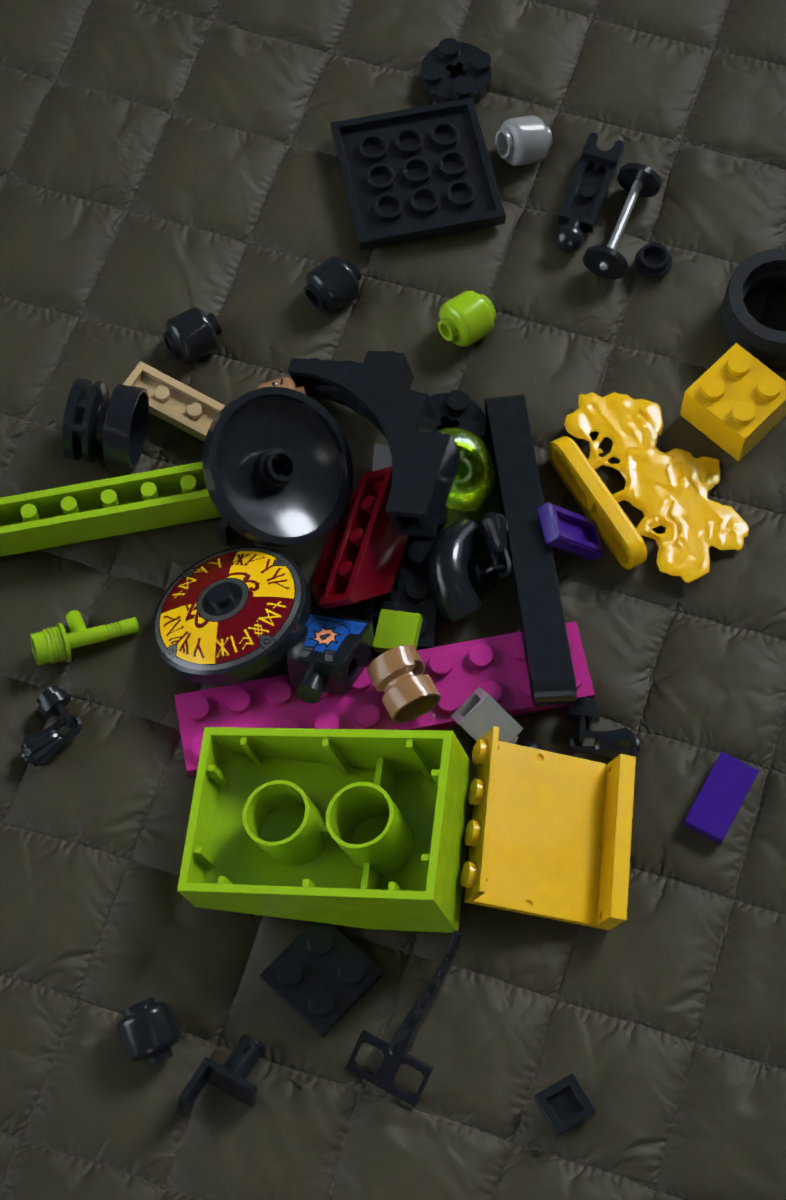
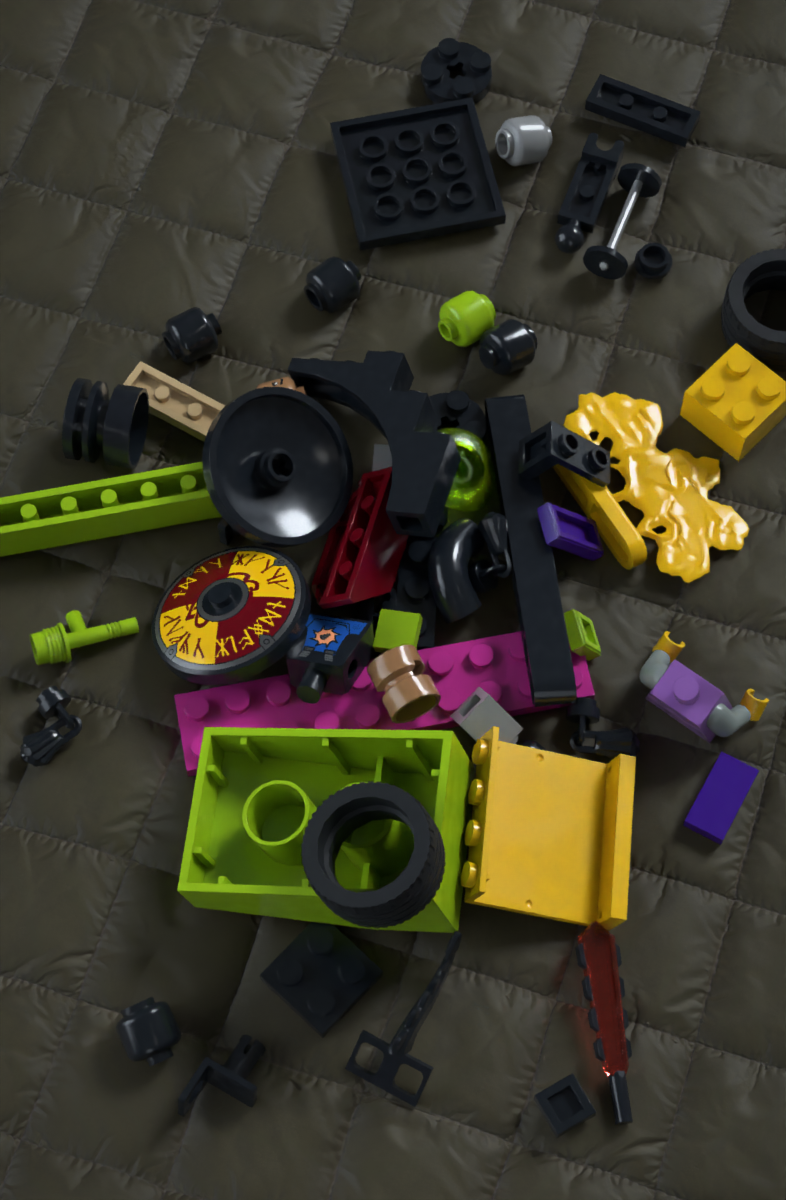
(335, 823): none -> black tyre
(507, 347): none -> black head
(558, 445): none -> black bracket
(581, 635): none -> lime tile
(604, 989): none -> clear red sword
(642, 110): none -> black plate
(692, 698): none -> torso

